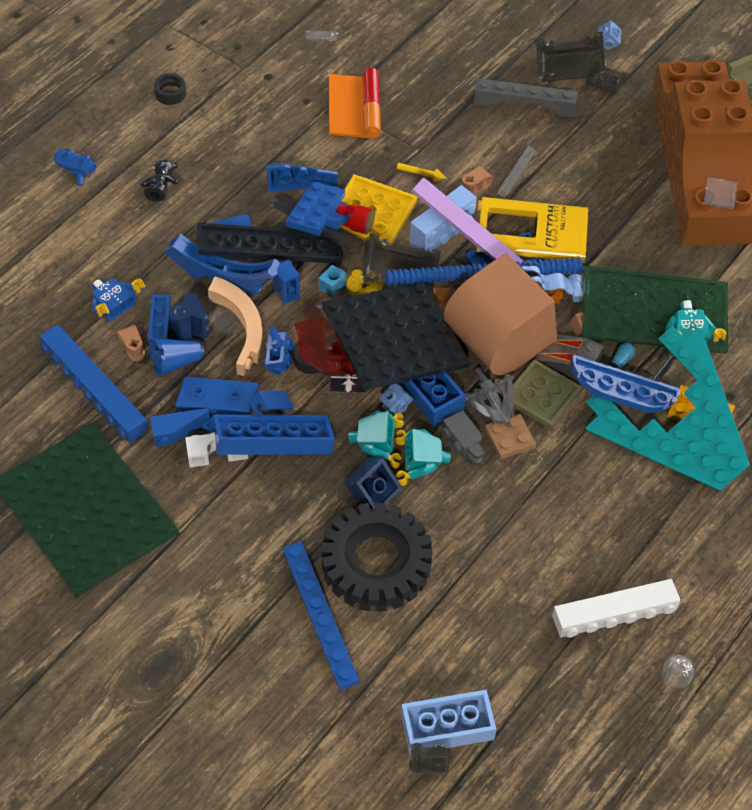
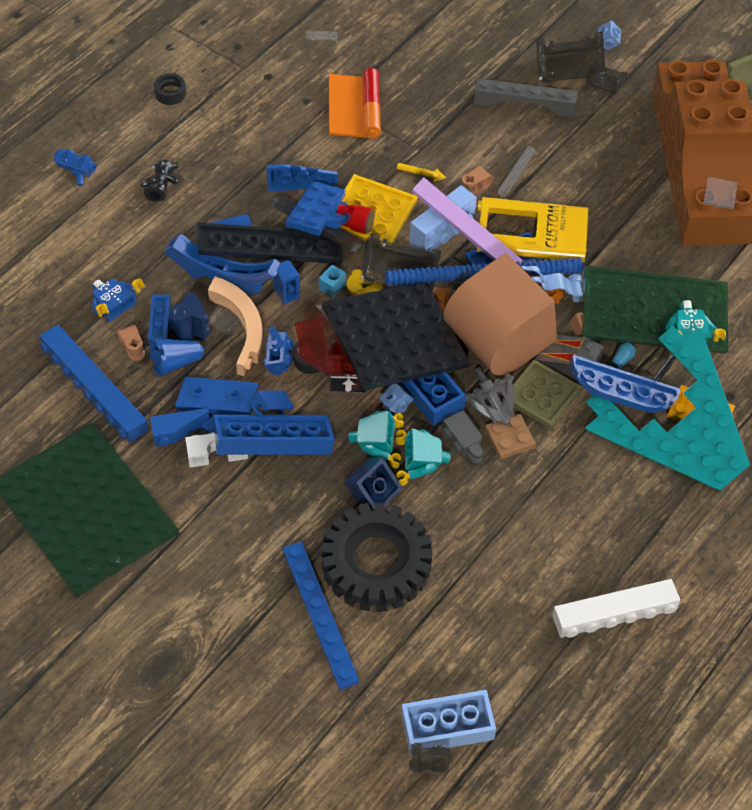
(678, 671): clear hair -> none

